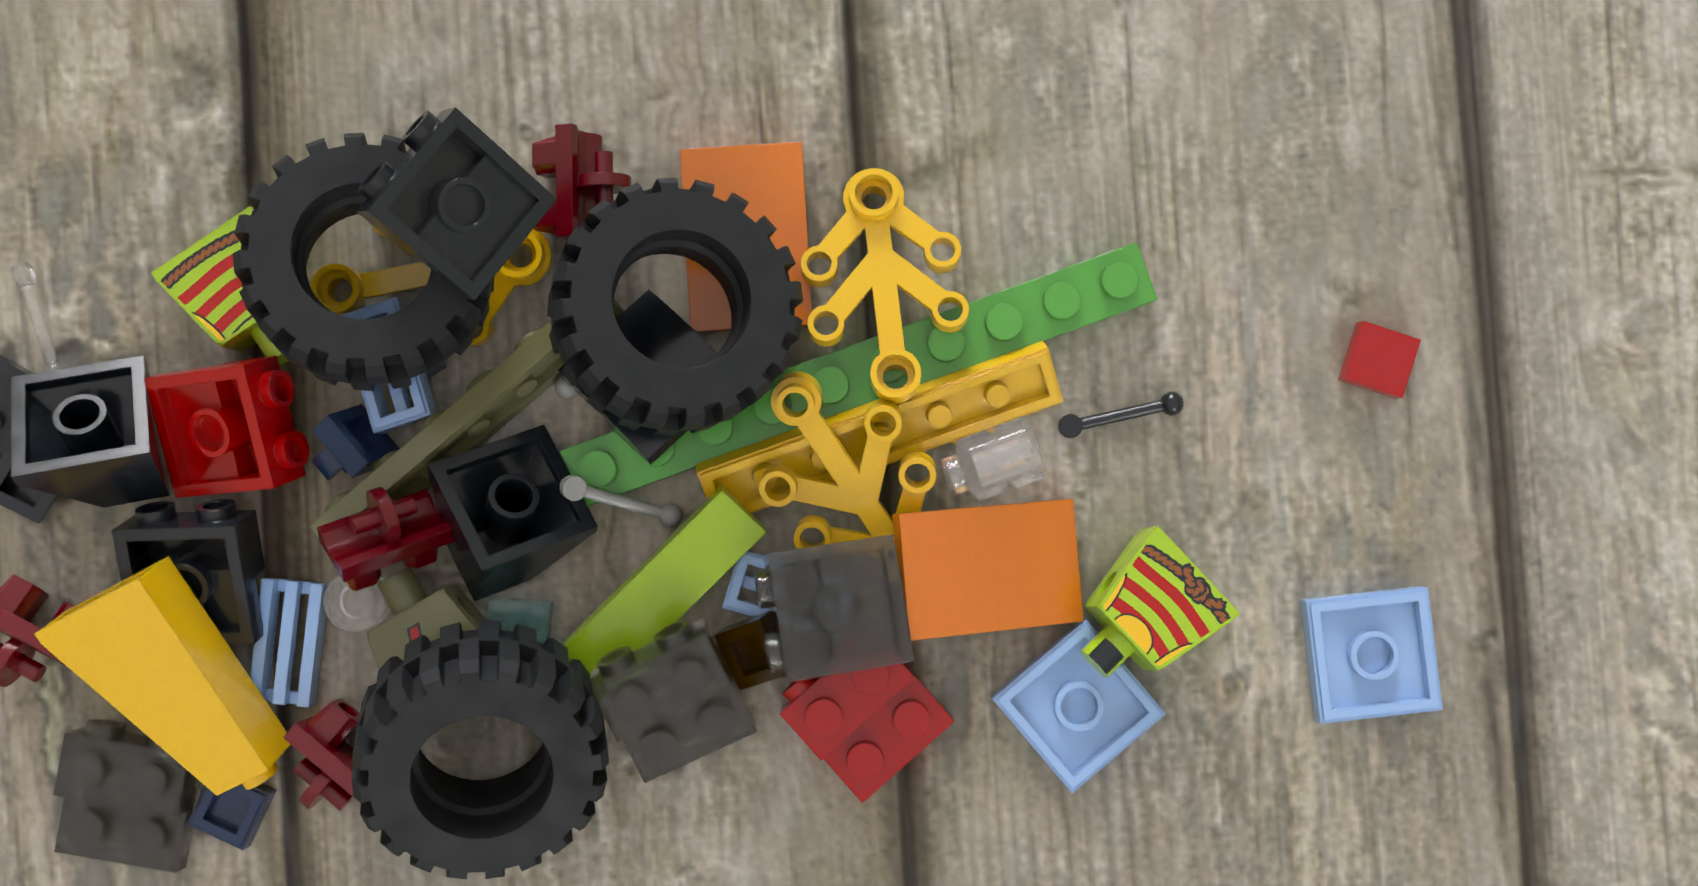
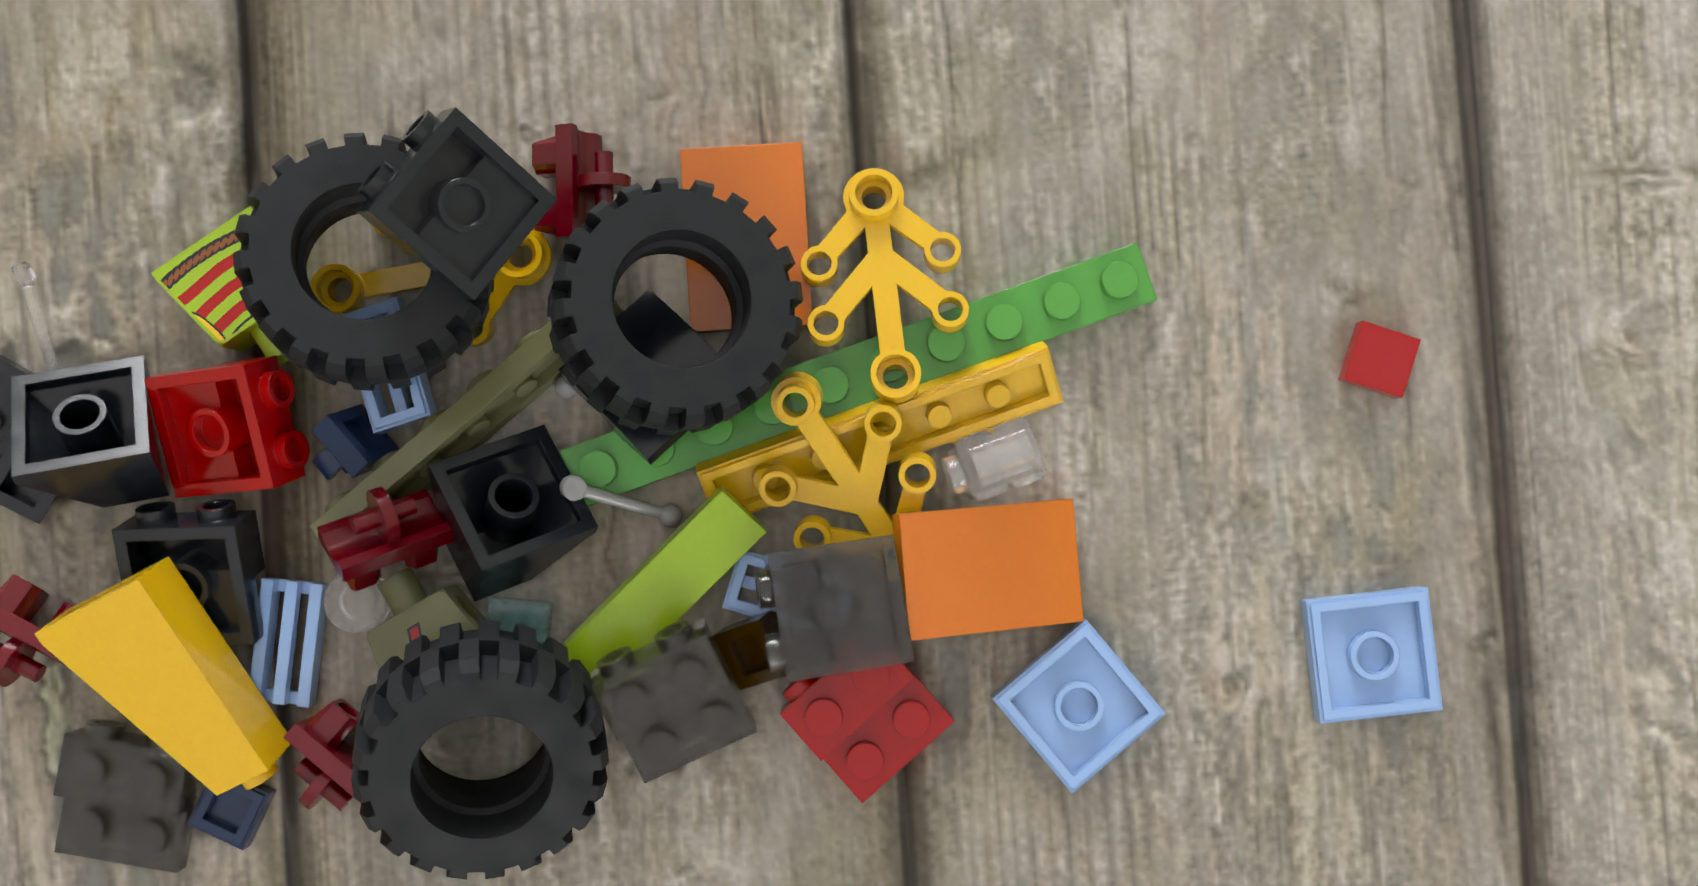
(1071, 425): black hinge -> none
(1153, 606): torso -> none

